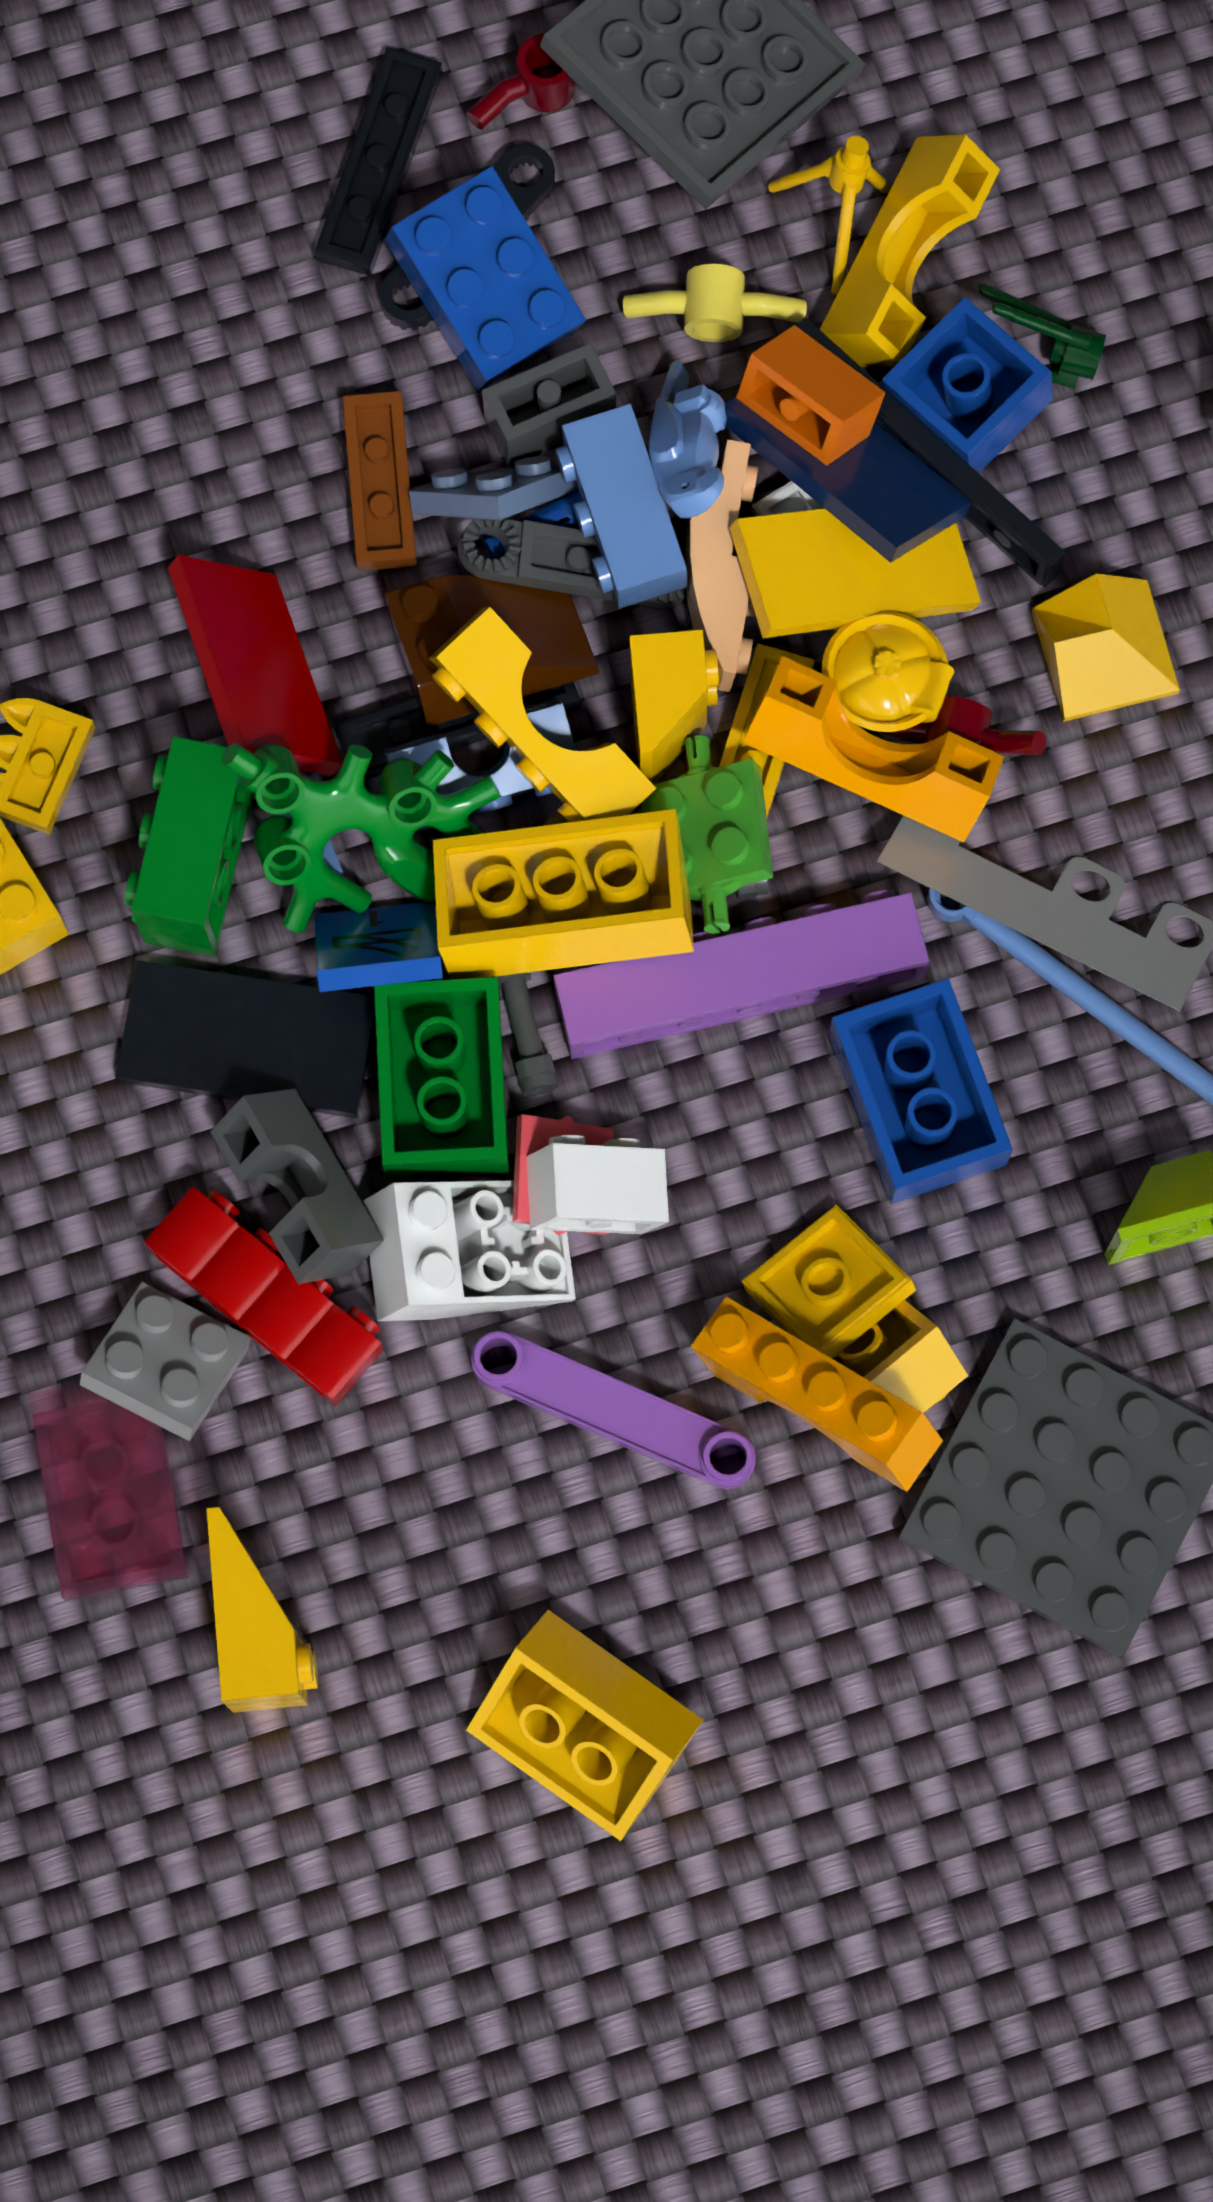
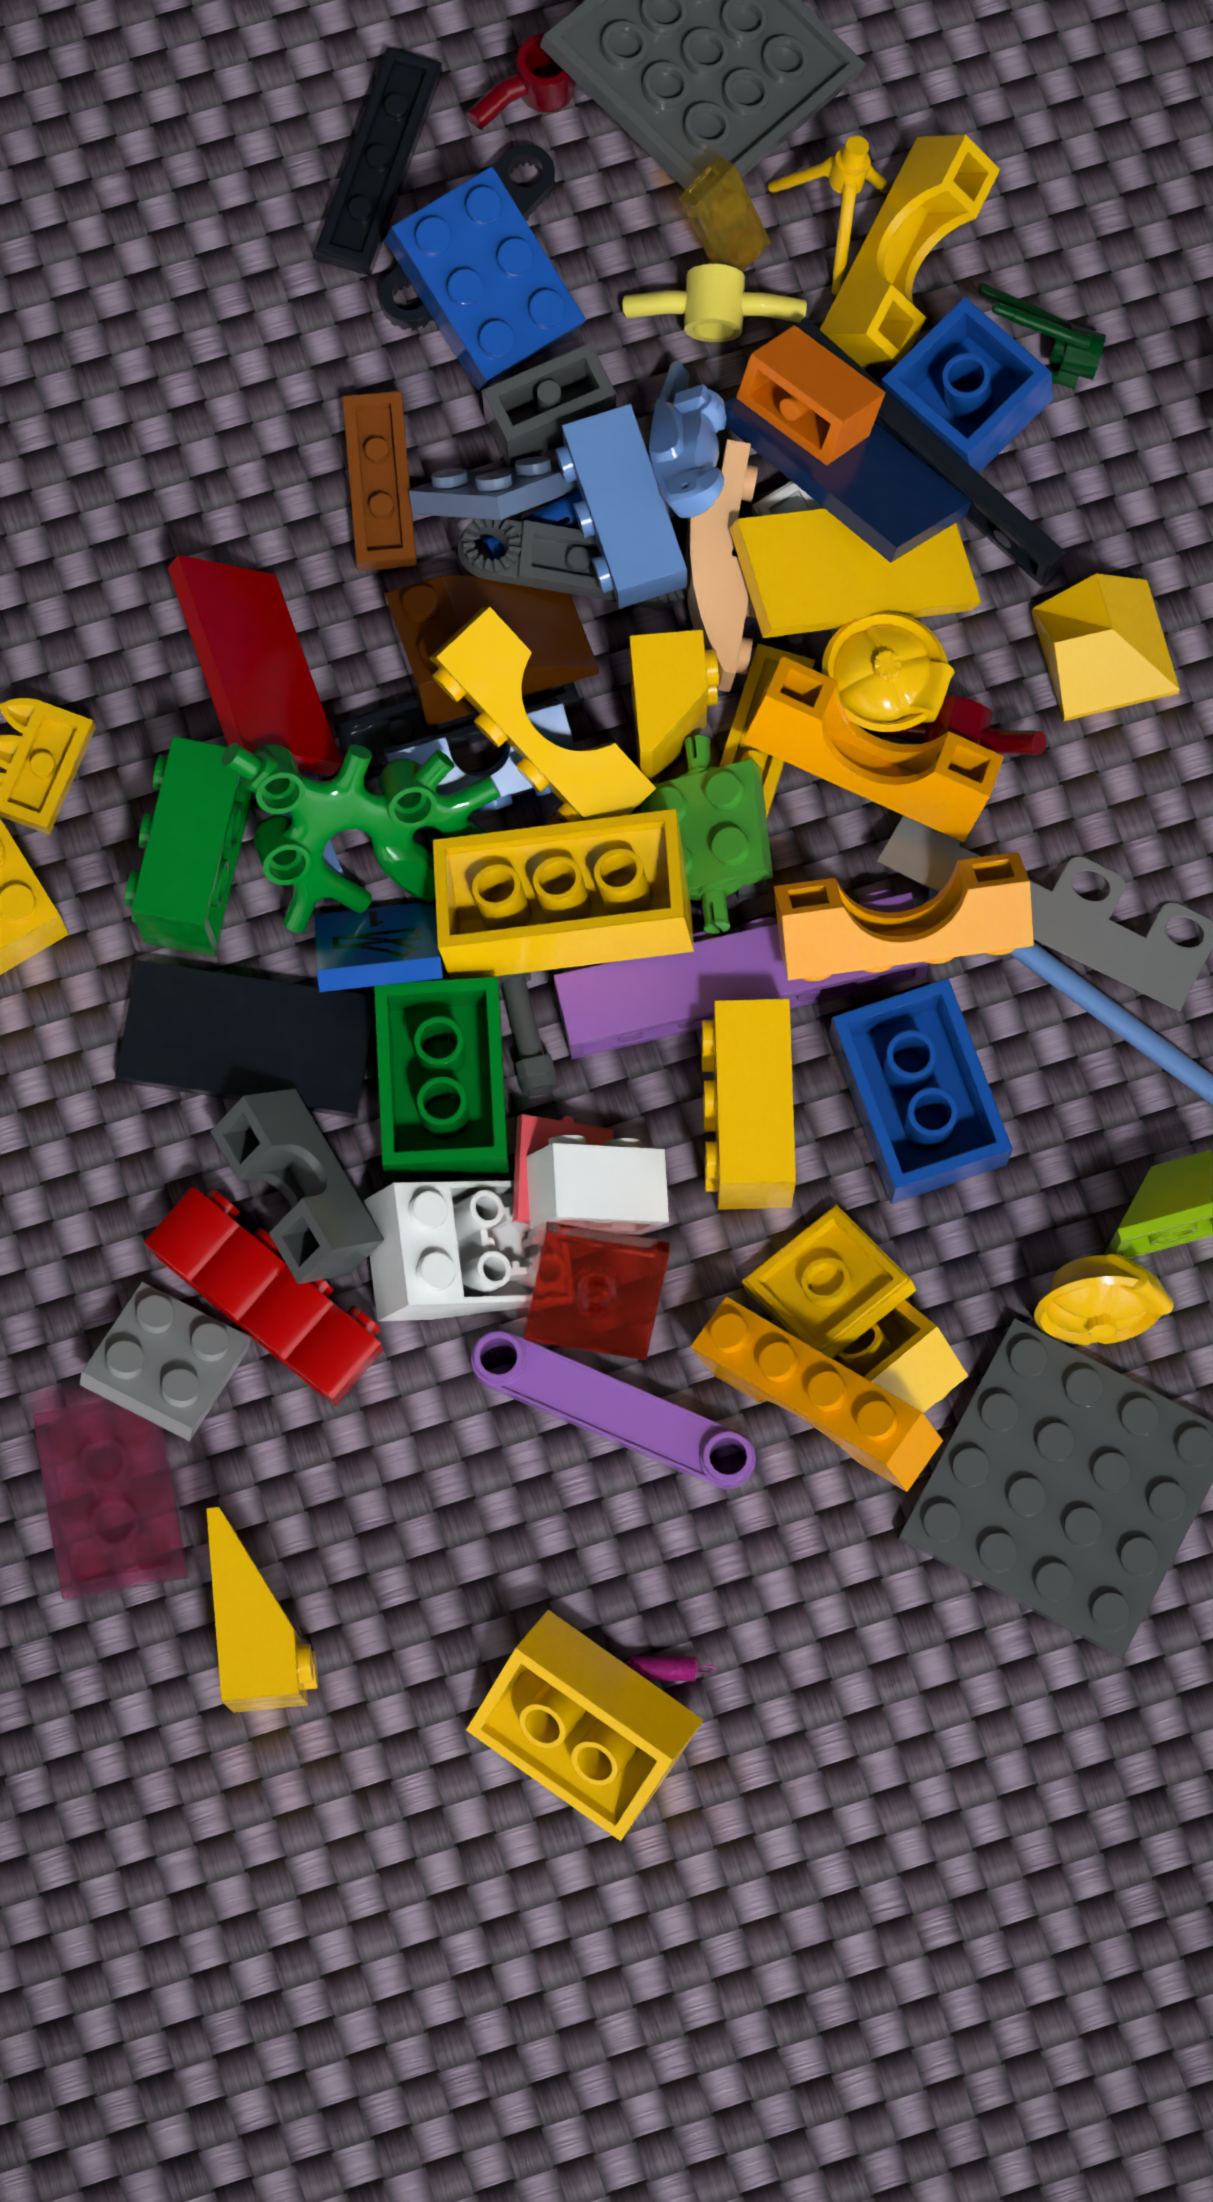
(596, 1290): none -> clear red plate
(666, 1668): none -> dark pink piece
(725, 216): none -> clear yellow plate
(749, 1104): none -> yellow brick
(975, 913): none -> light orange arch
(1101, 1301): none -> yellow piece

